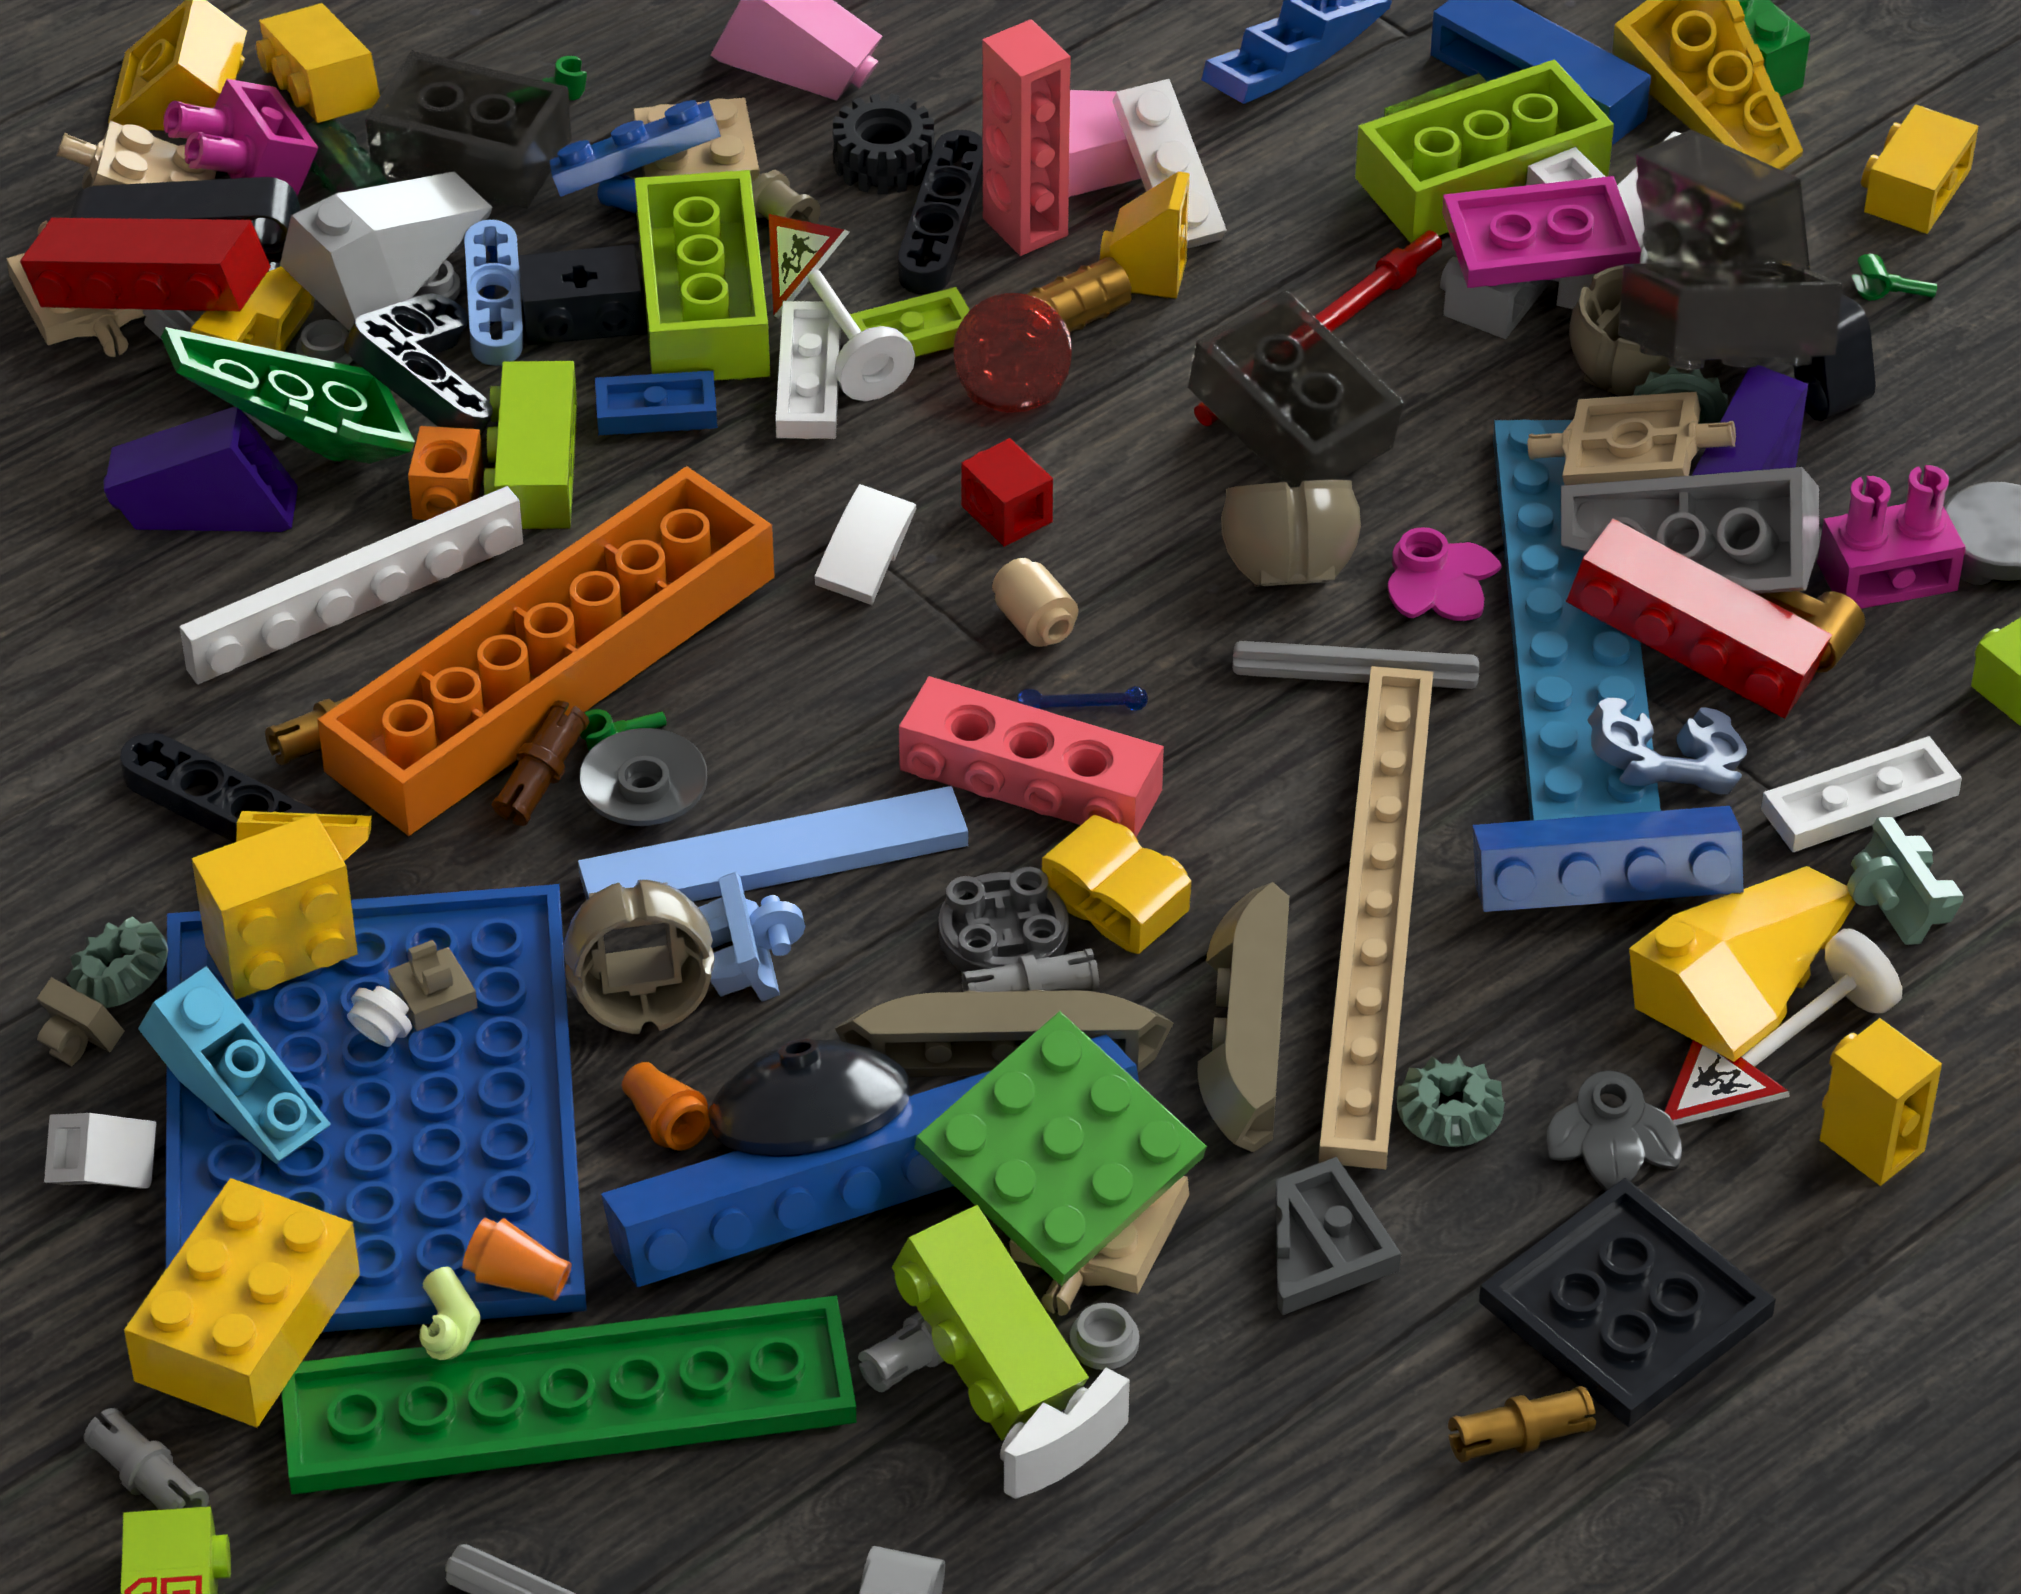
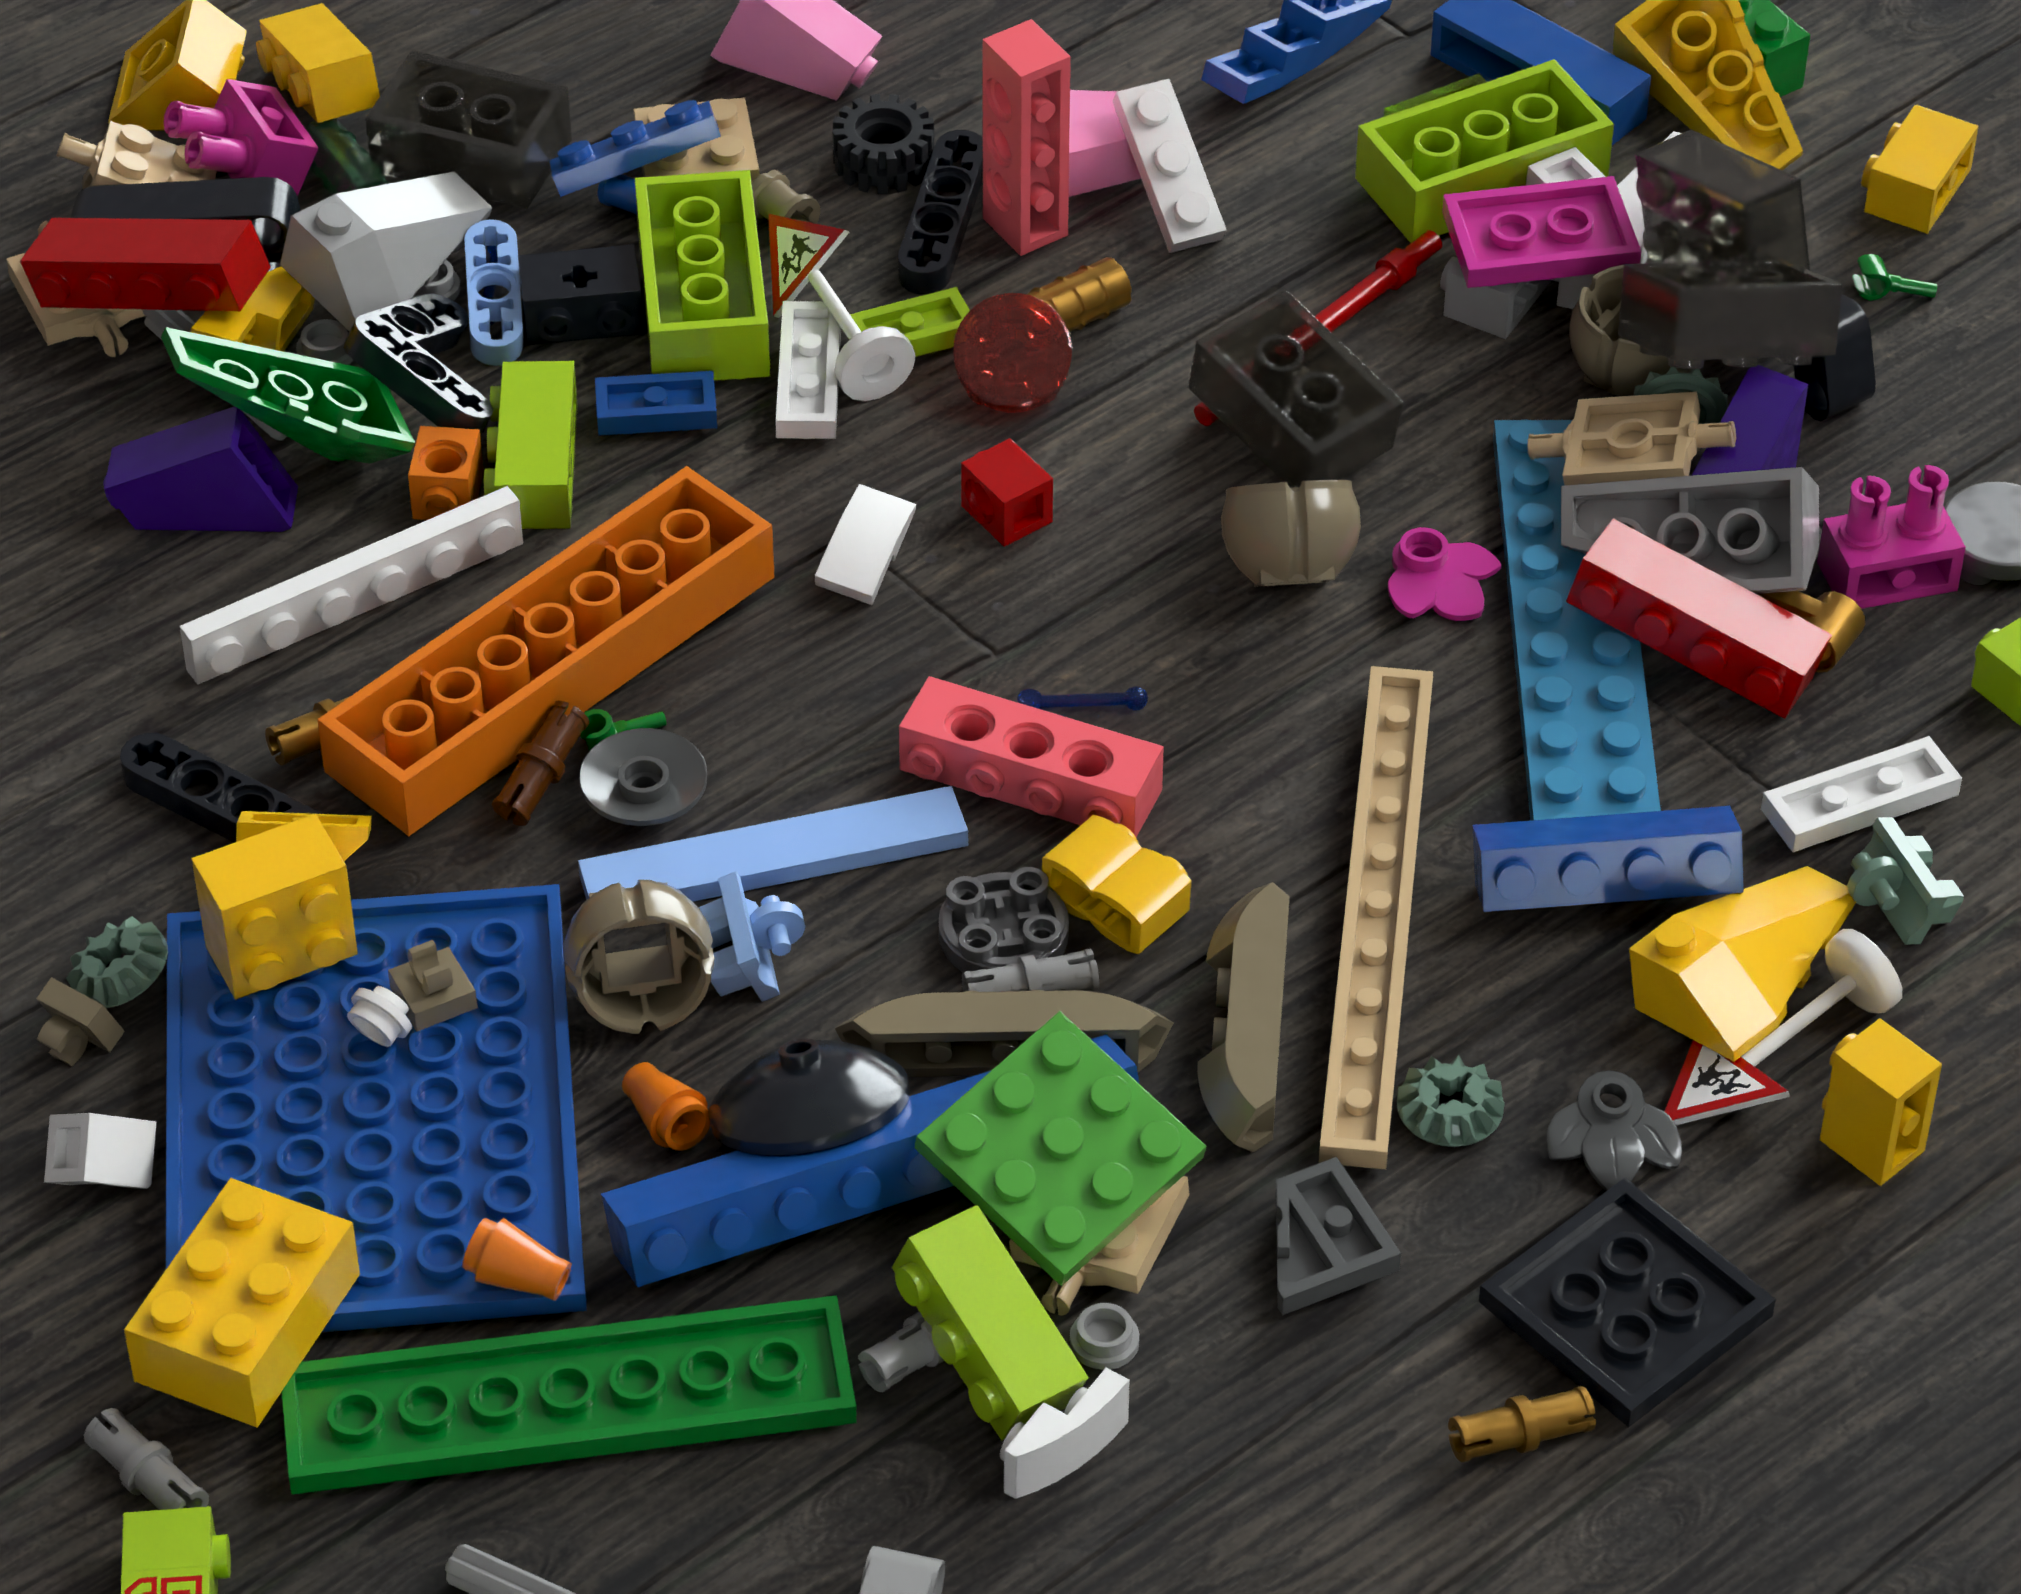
(231, 1066): medium azure slope -> none
(455, 1318): yellowish green arm -> none
(569, 74): green hand -> none
(1034, 602): tan brick -> none
(1153, 238): yellow slope -> none
(1349, 663): light grey axle -> none
(1706, 738): sand blue helmet -> none

